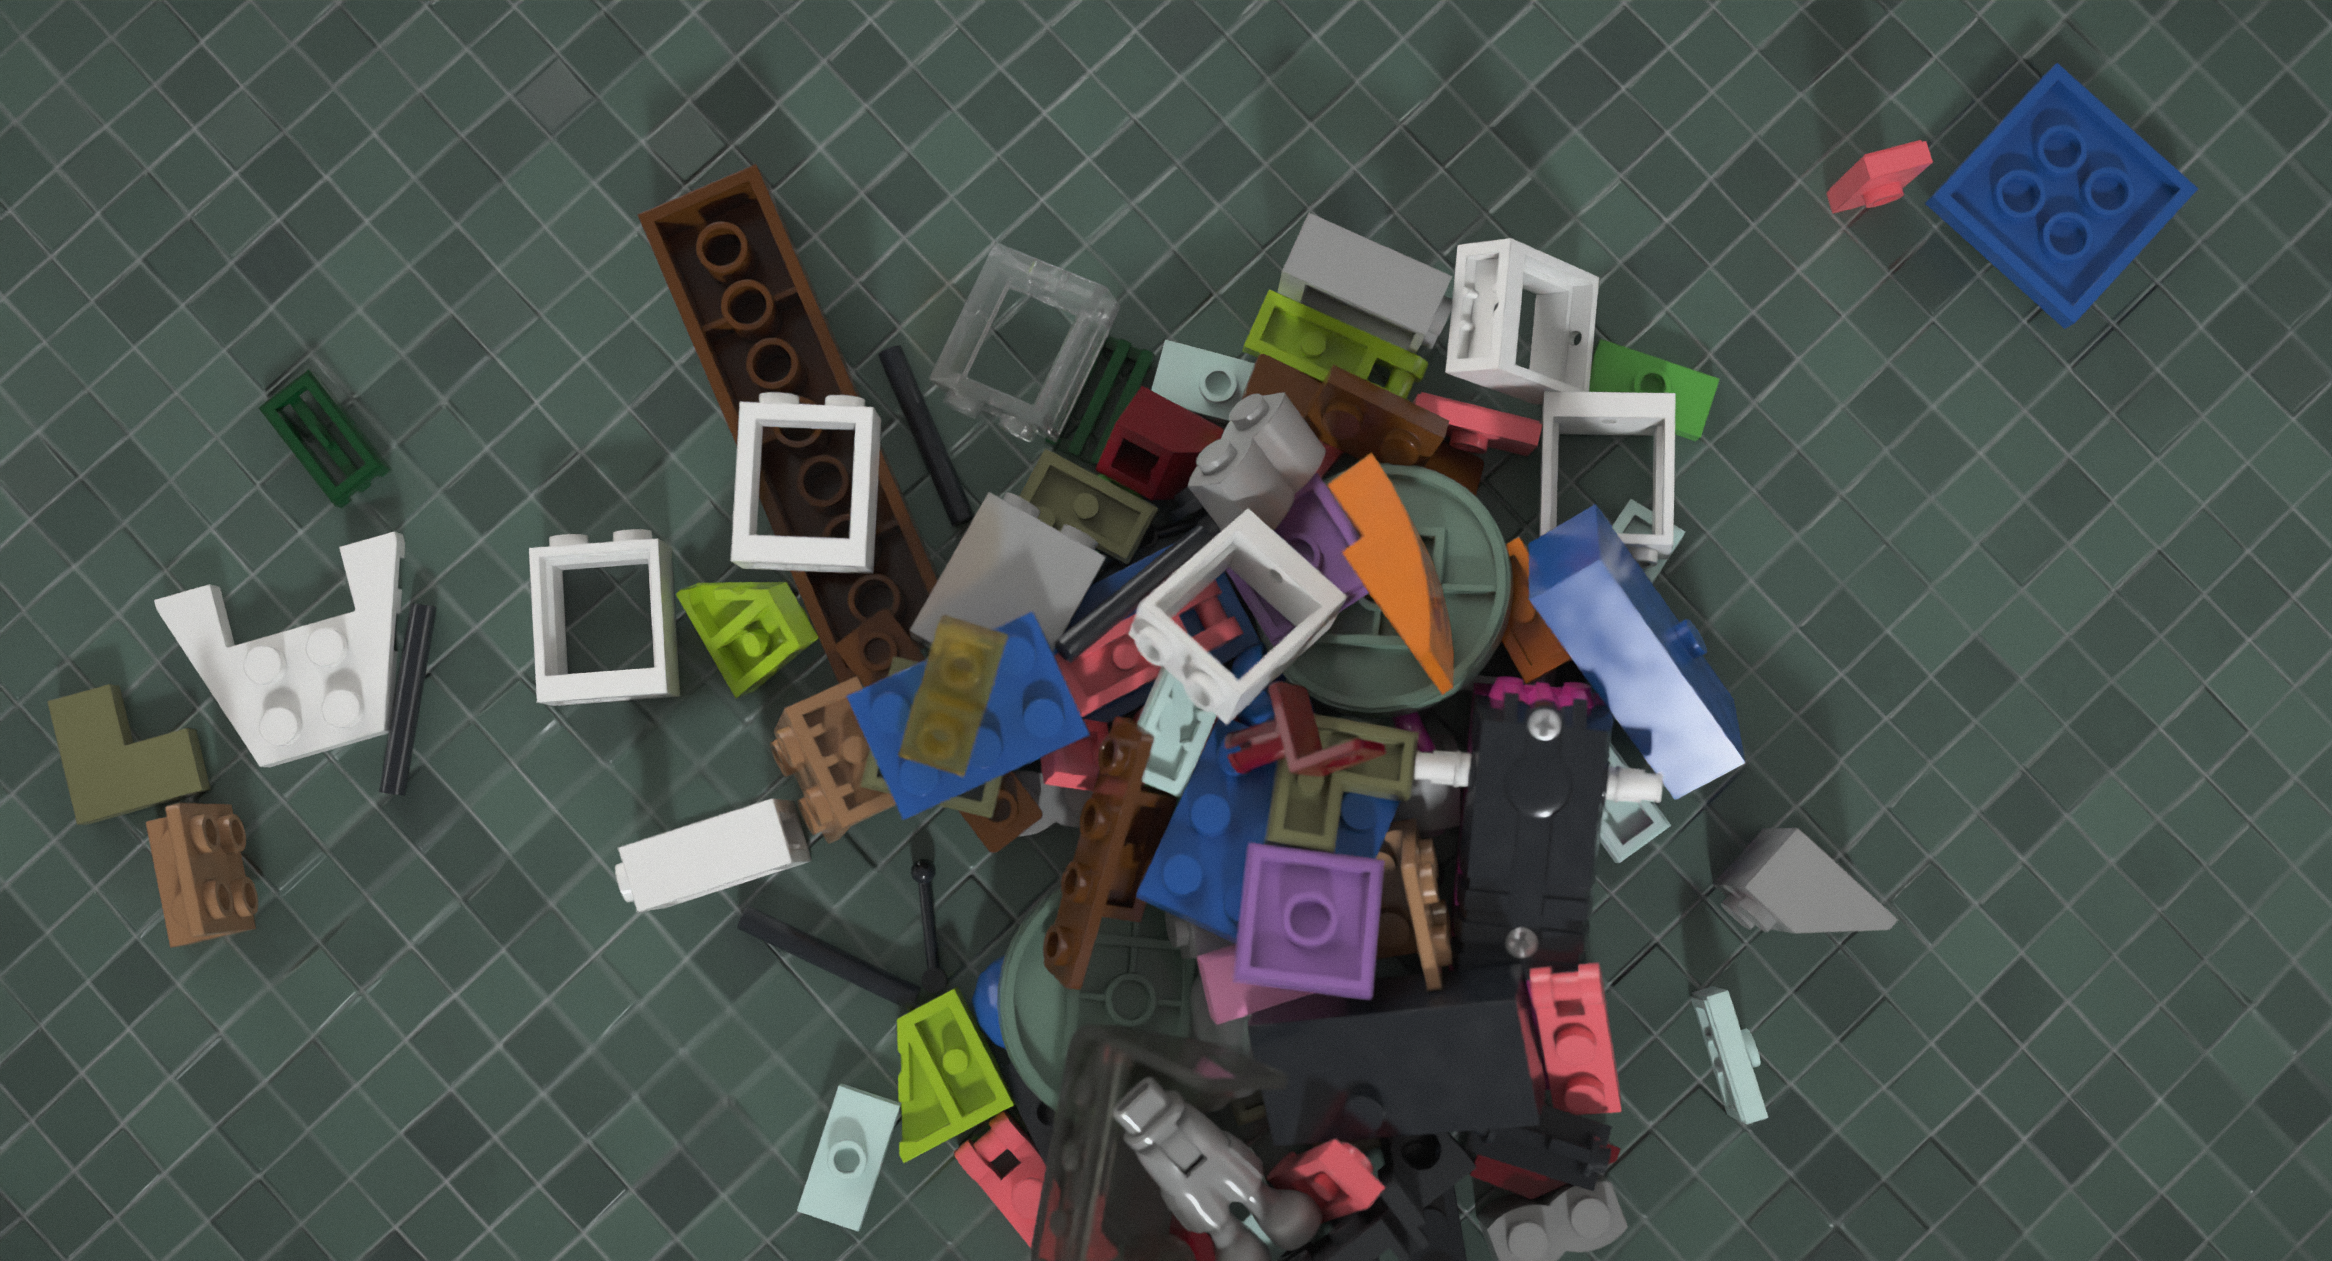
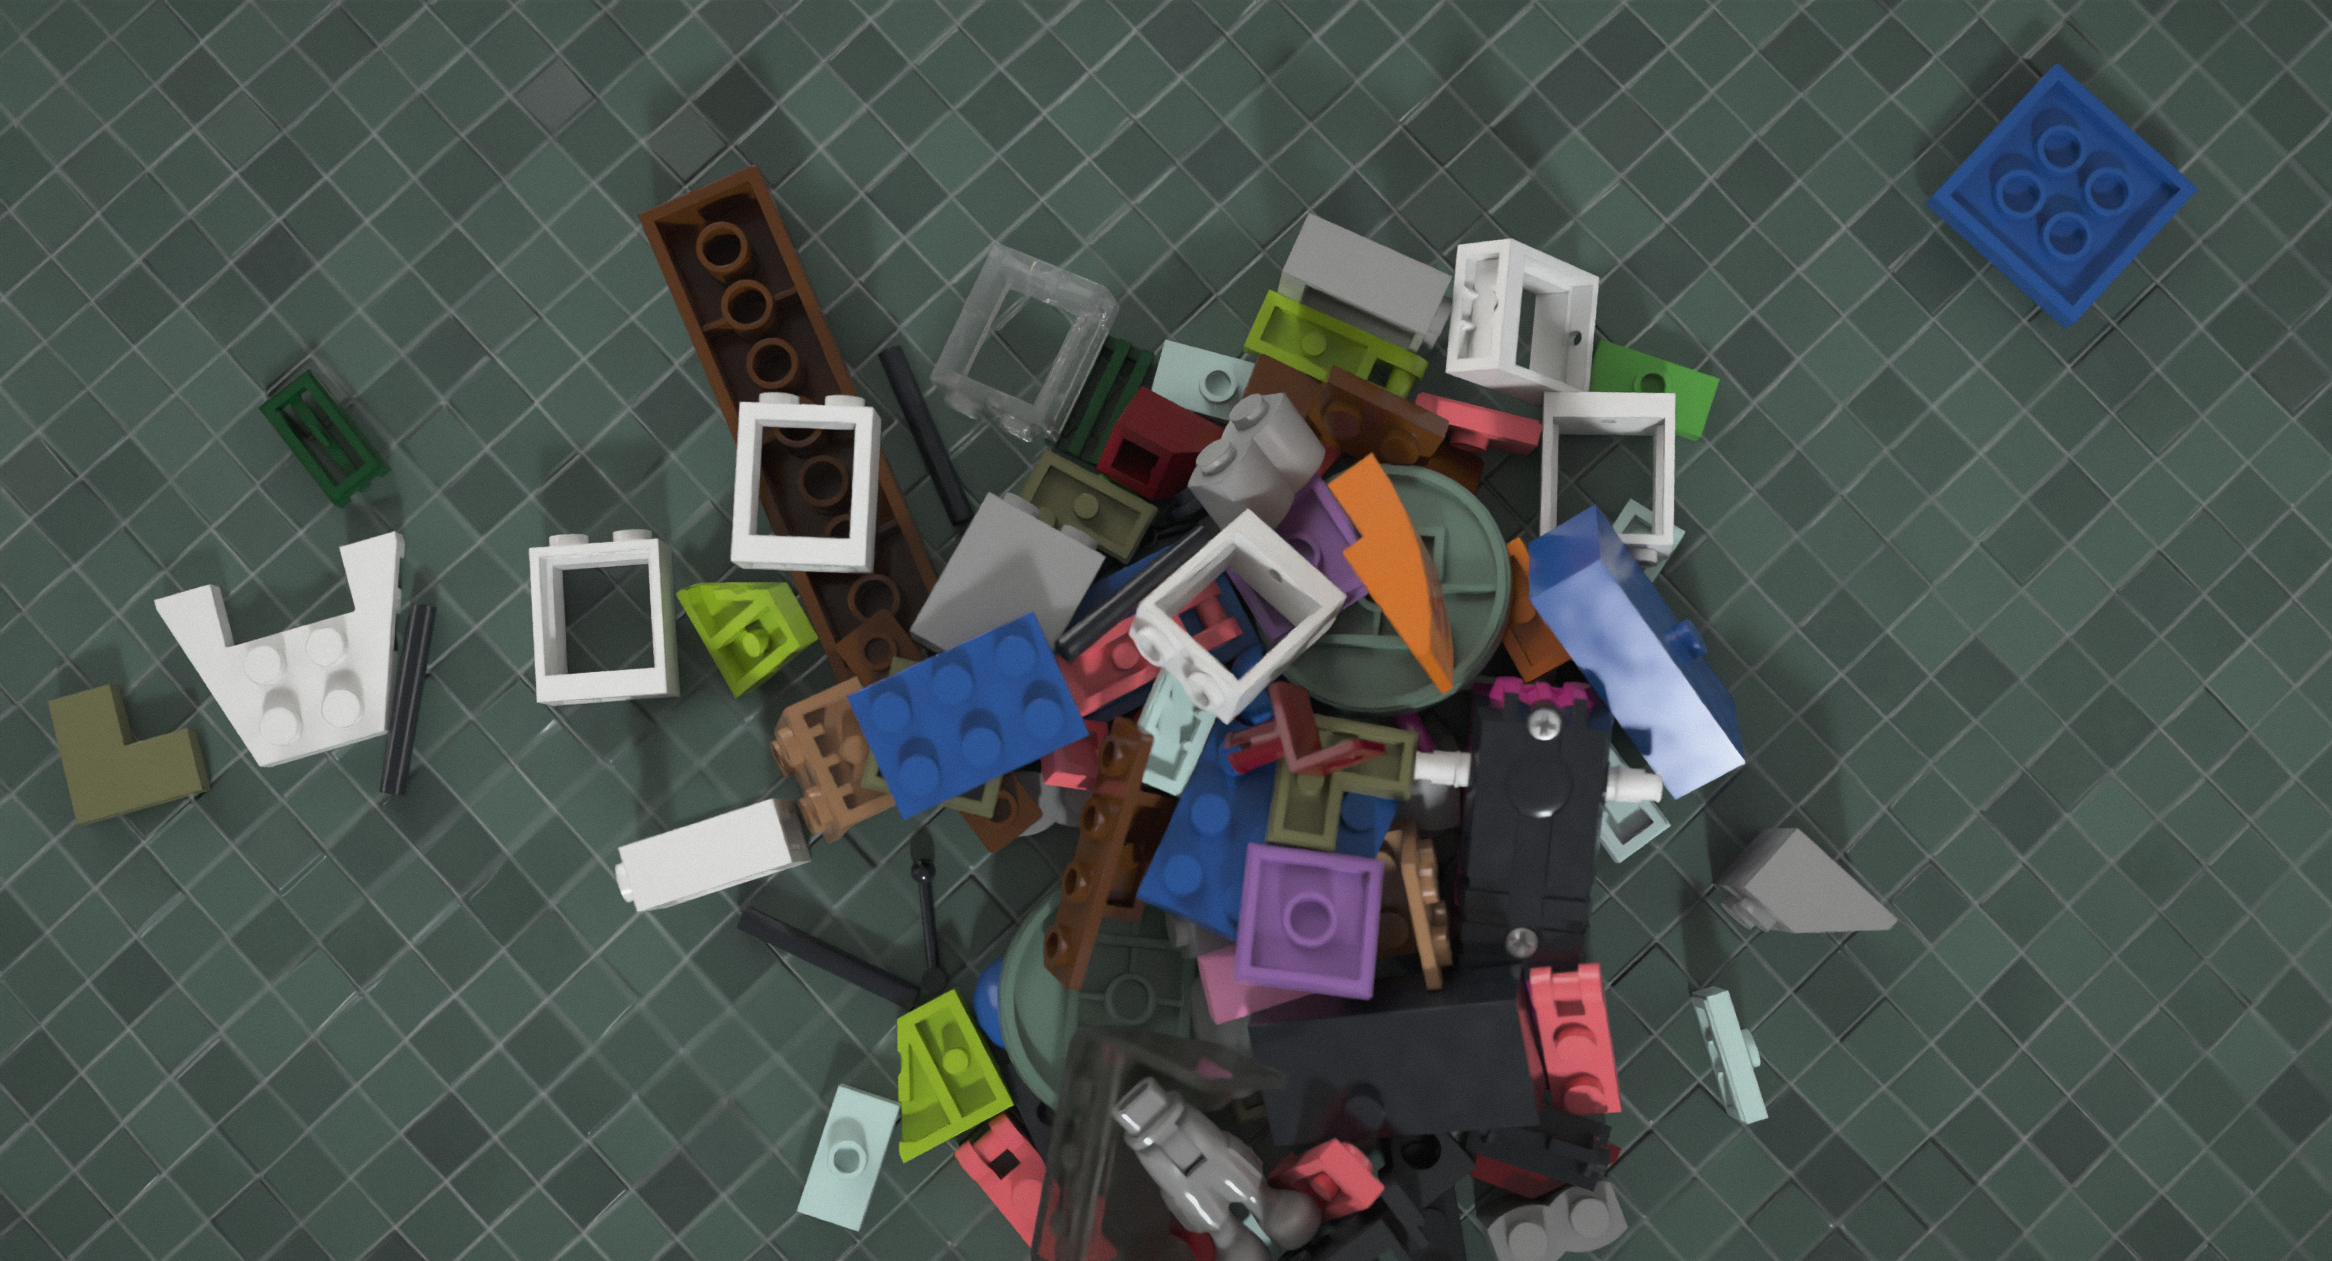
(202, 872): medium nougat bracket -> none
(953, 695): clear yellow slope -> none
(1879, 177): coral plate -> none

